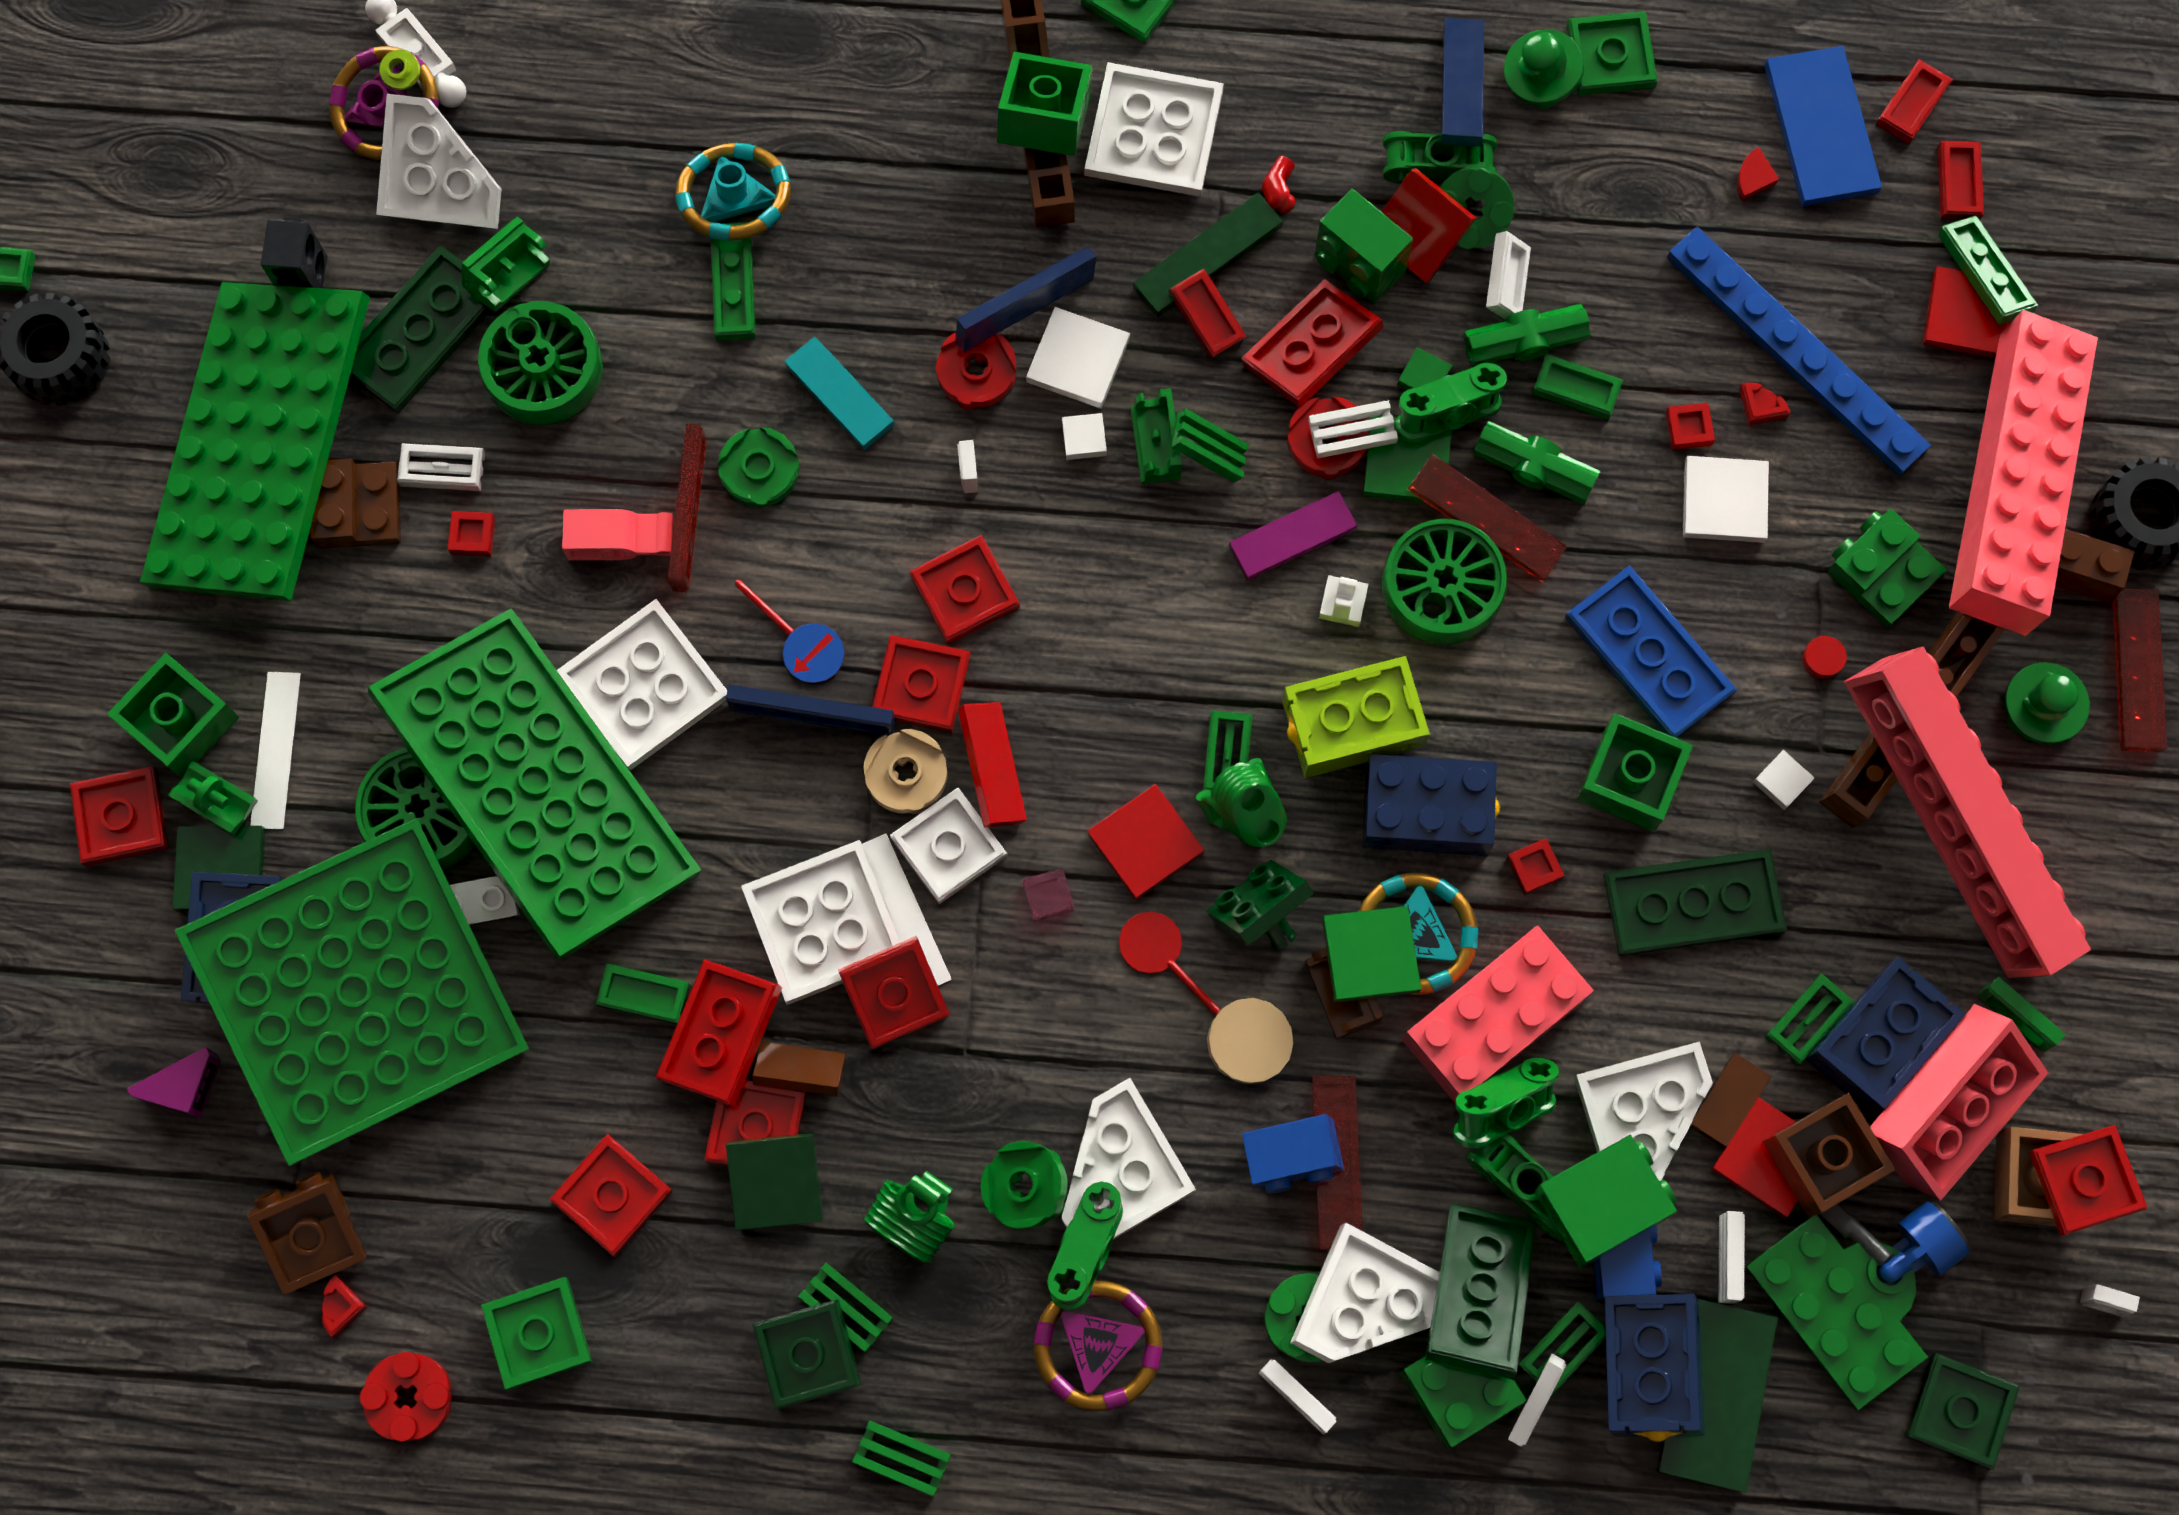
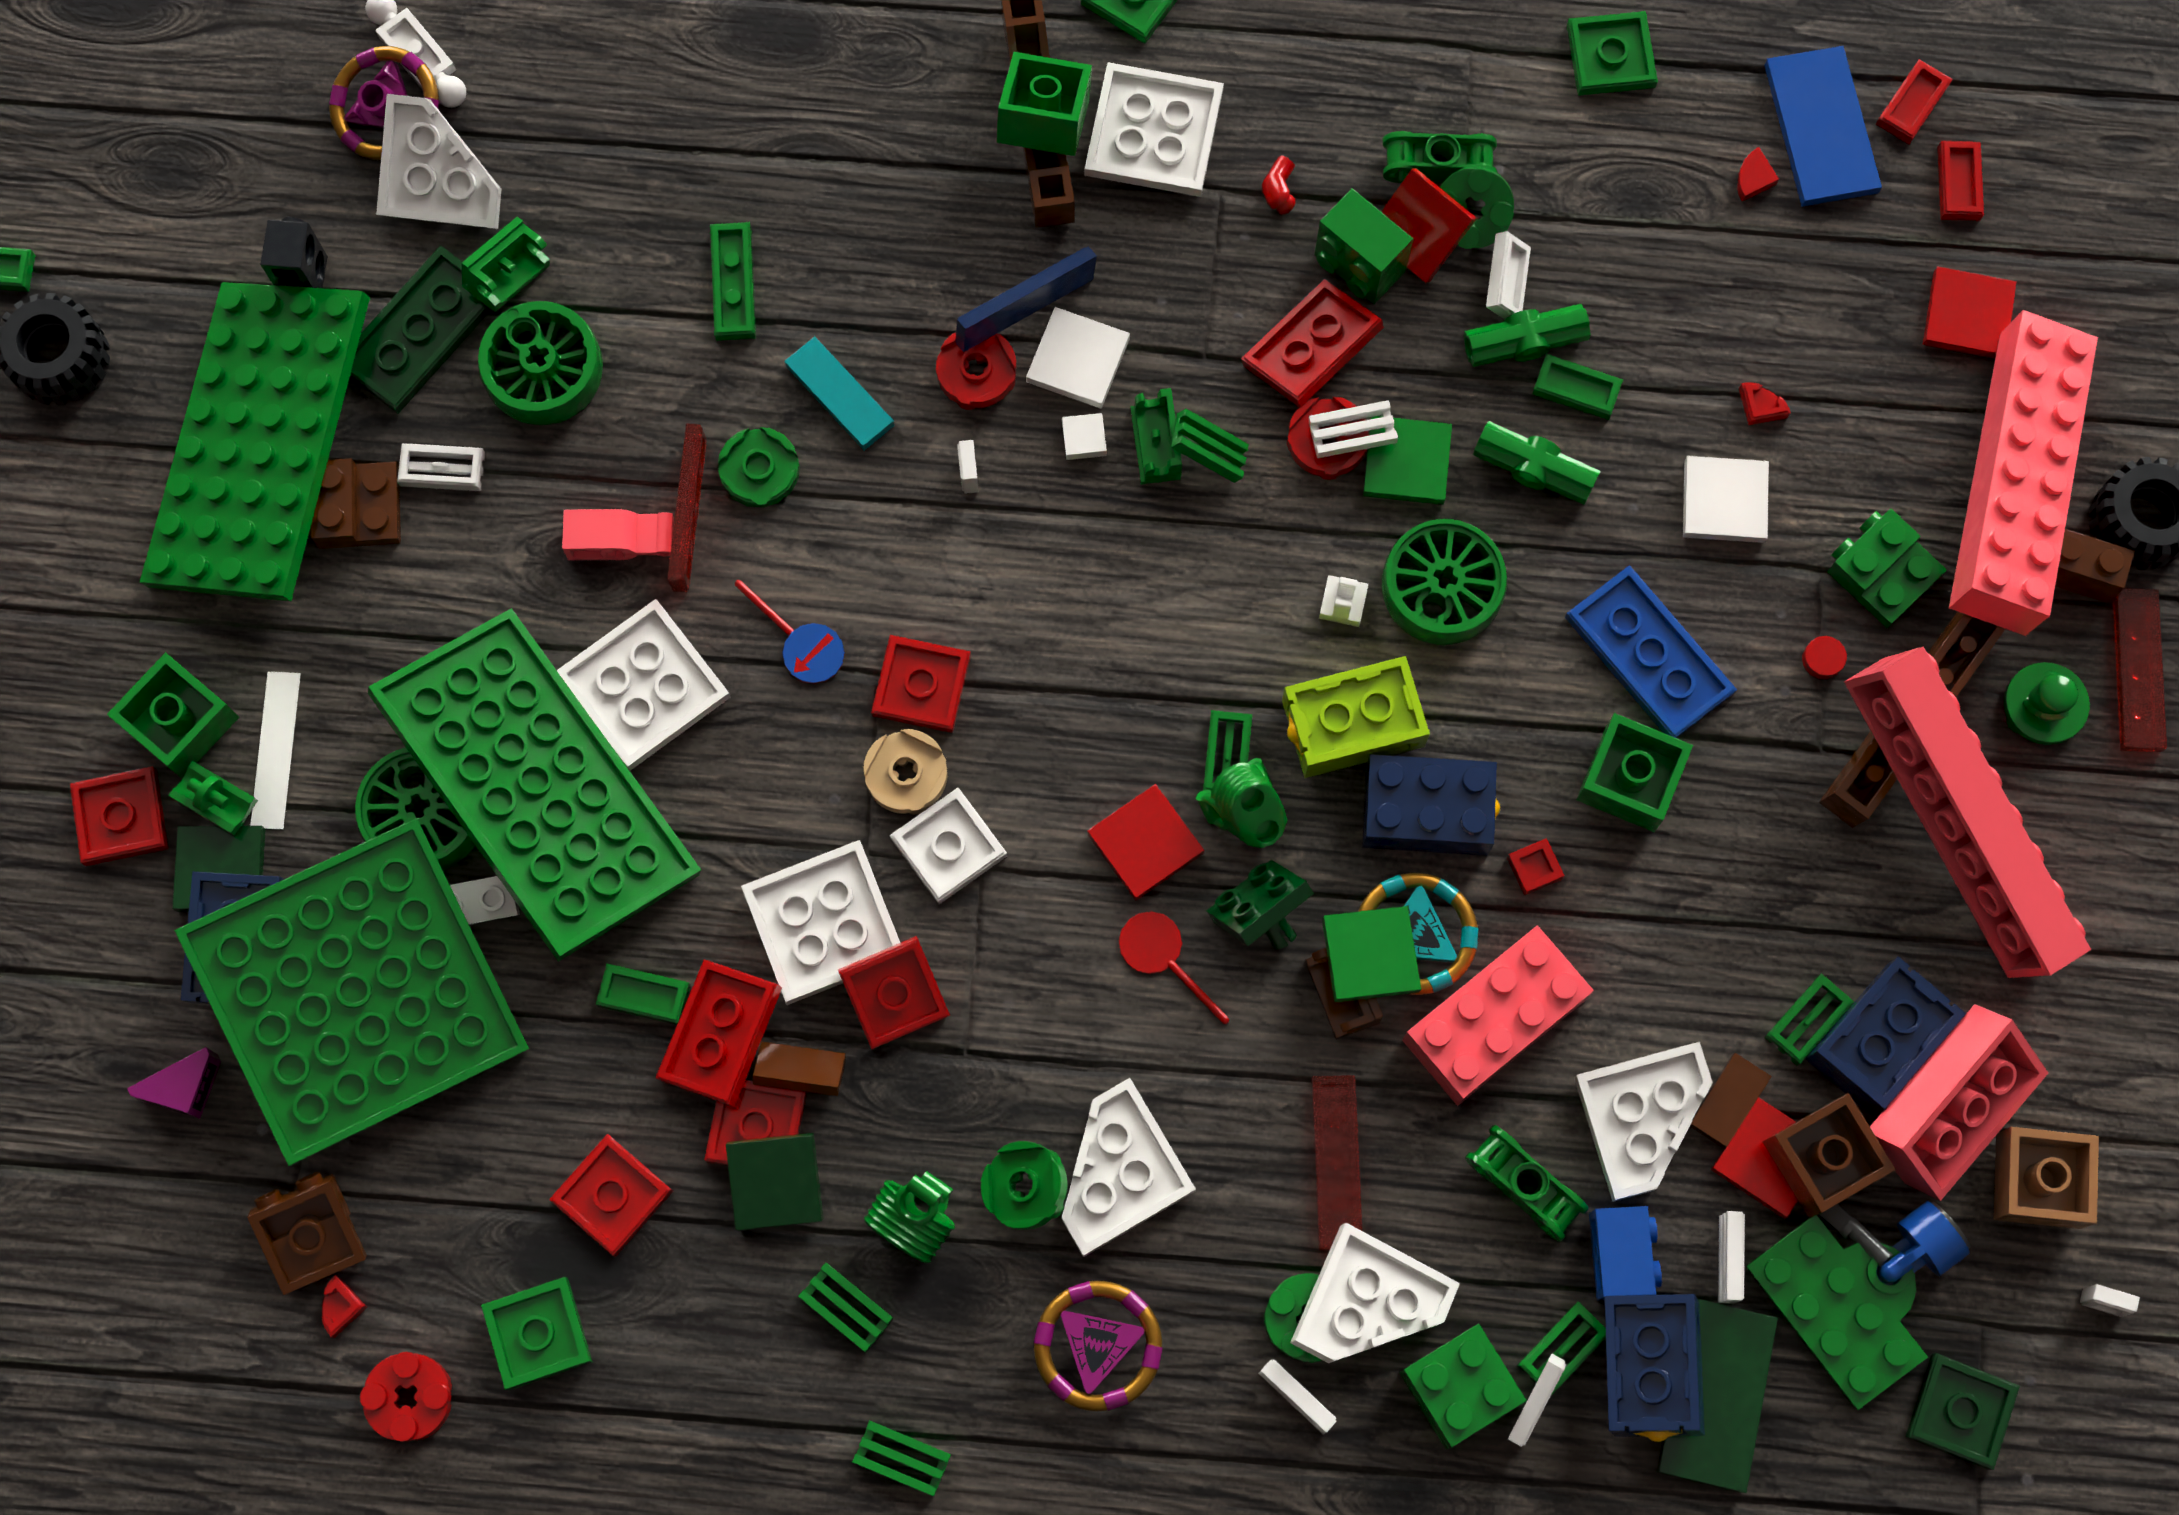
(407, 77): lime plate -> none
(471, 533): red tile -> none
(733, 192): teal piece -> none
(806, 1354): dark green tile -> none
(811, 710): dark blue tile -> none
(902, 903): white sticker -> none
(964, 589): red tile -> none
(992, 764): red tile -> none
(1048, 895): clear pink tile -> none
(1085, 1246): green piece -> none
(1207, 313): red tile -> none
(1210, 251): dark green tile -> none
(1250, 1041): tan tile -> none
(1292, 536): magenta tile -> none
(1293, 1153): blue brick -> none
(1423, 369): green tile -> none
(1450, 402): green piece -> none
(1462, 82): dark blue tile -> none
(1468, 502): clear red tile -> none
(1481, 1291): dark green tile -> none
(1505, 1102): green piece -> none
(1543, 68): green plate -> none
(1606, 1200): green brick -> none
(1690, 426): red tile -> none
(1694, 902): dark green tile -> none
(1783, 780): white tile -> none
(1798, 351): blue plate -> none
(1987, 269): green tile -> none
(2028, 1019): green tile -> none
(2088, 1180): red tile -> none

